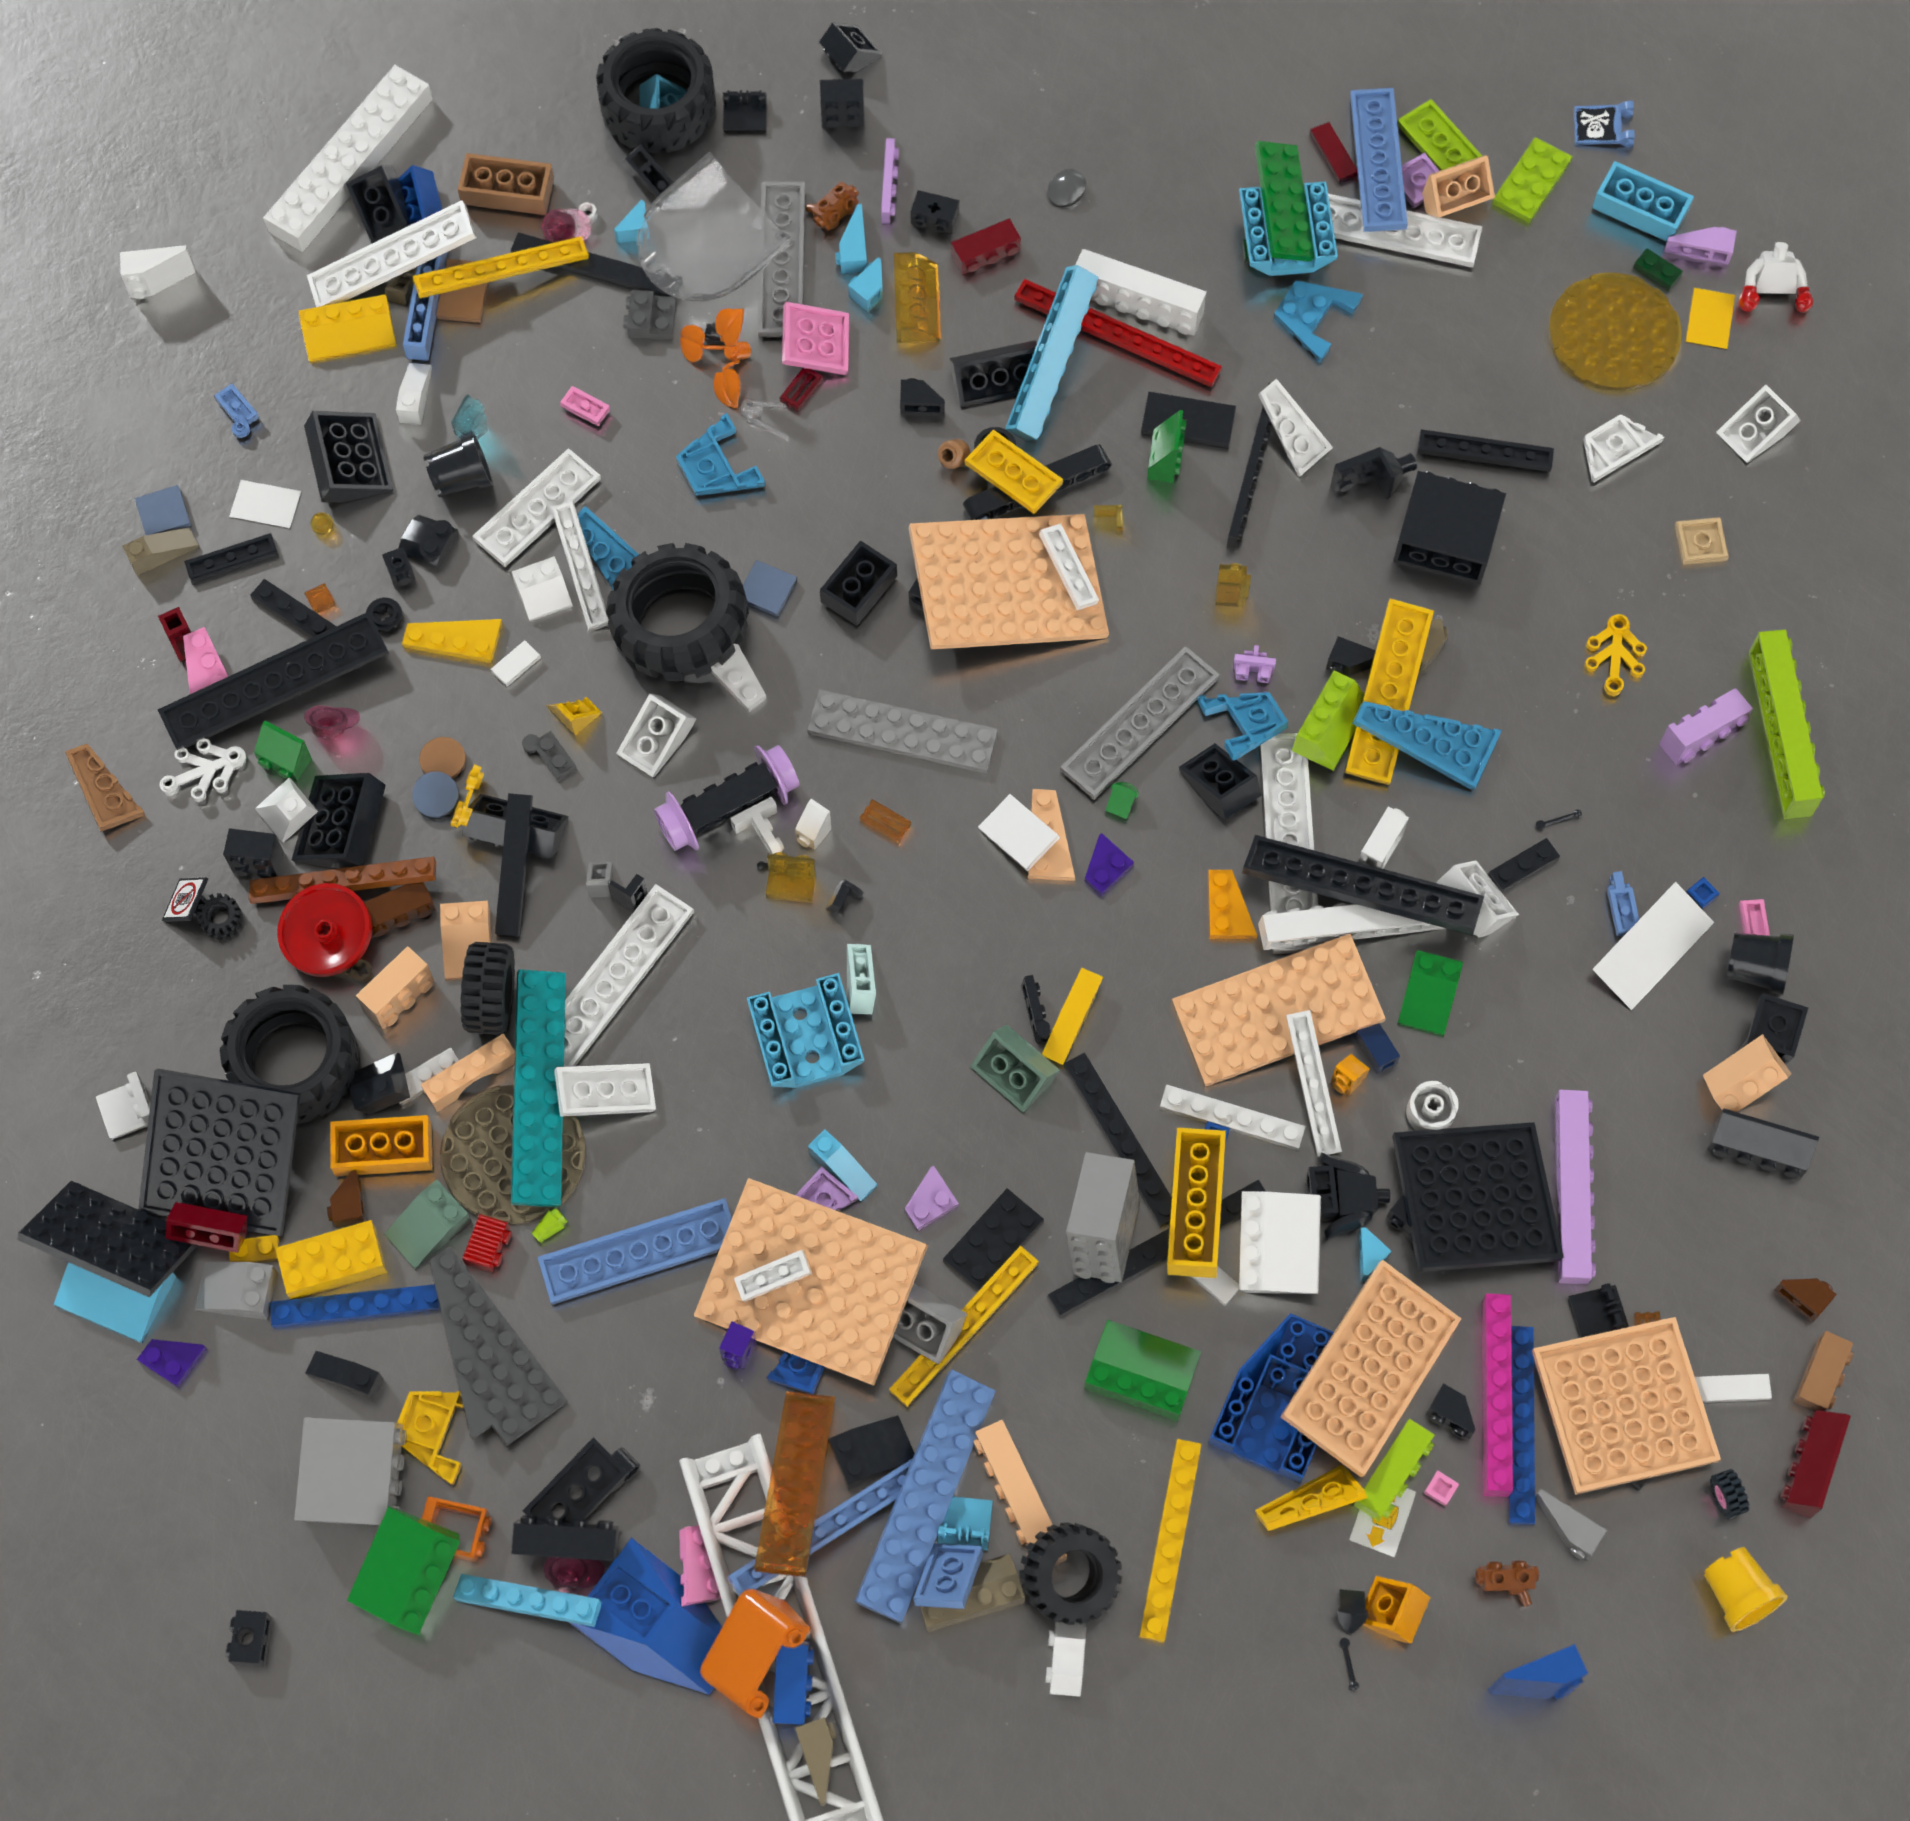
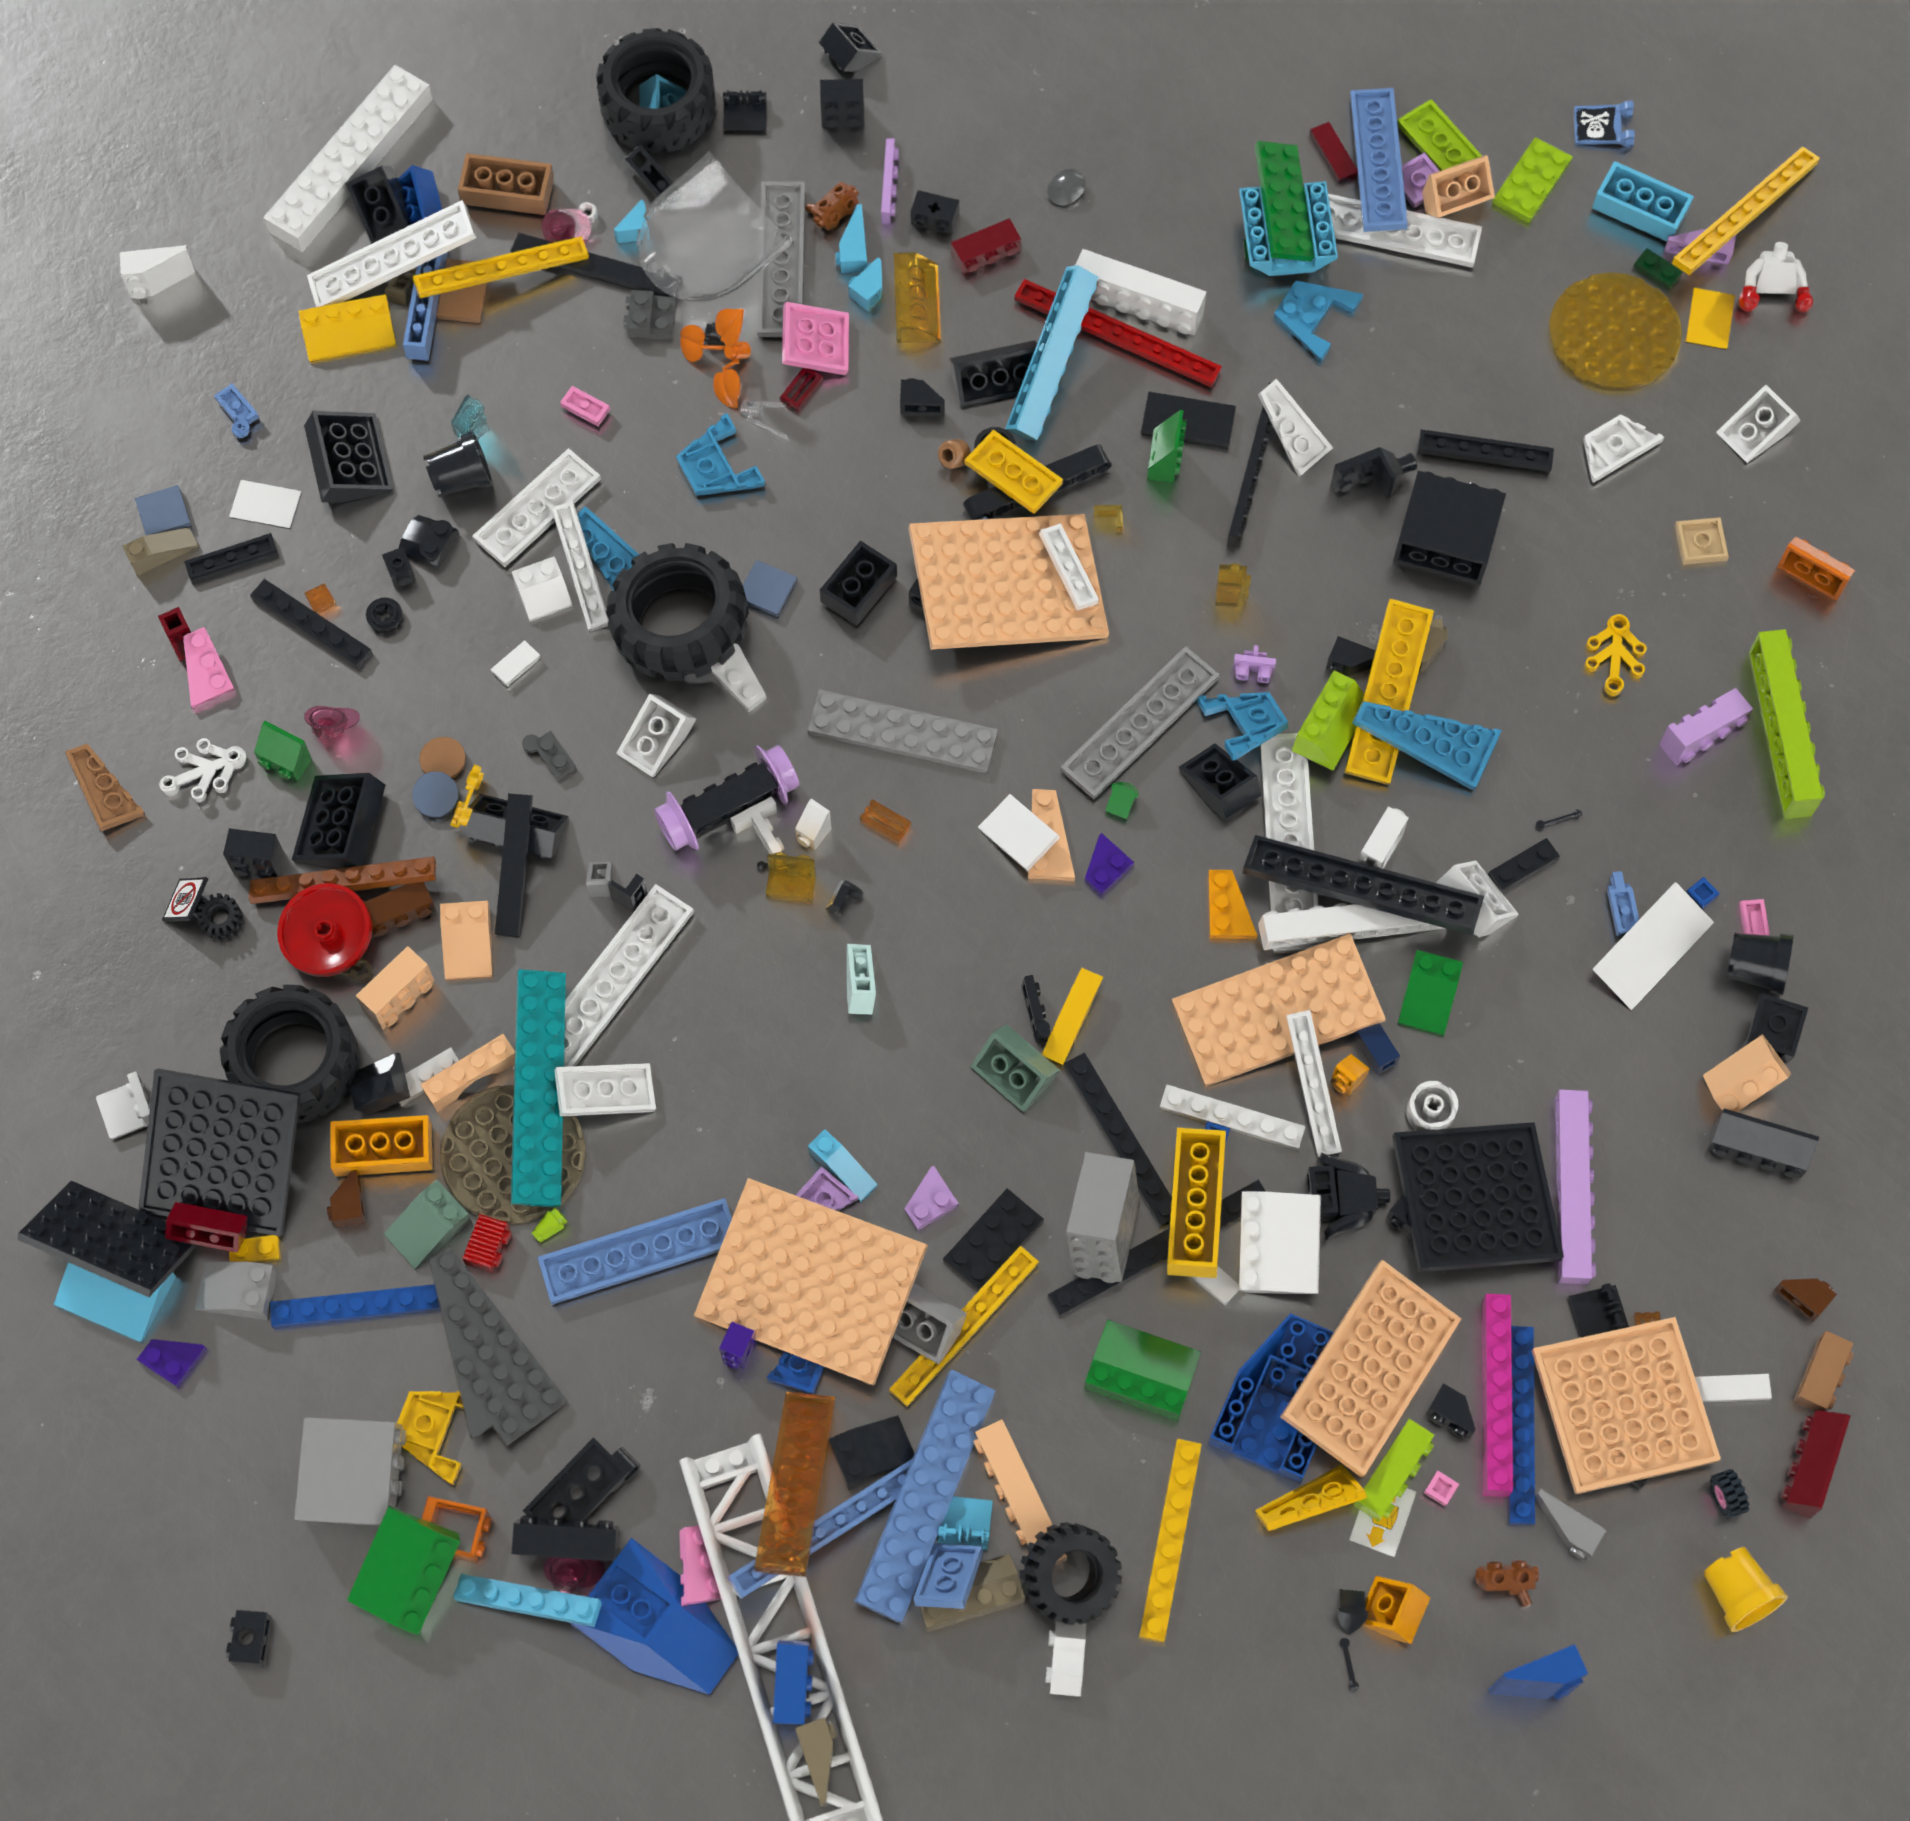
(273, 681): black plate -> none
(286, 810): white slope -> none
(322, 523): clear yellow plate -> none
(331, 1260): yellow brick -> none
(345, 1375): black slope -> none
(413, 394): white slope -> none
(459, 639): yellow wing -> none
(487, 988): black tyre -> none
(575, 714): yellow slope -> none
(749, 1646): orange windscreen -> none
(773, 1275): white plate -> none
(824, 1031): medium azure slope -> none
(1370, 1253): medium azure slope -> none
(1745, 211): none -> yellow plate
(1816, 568): none -> orange slope

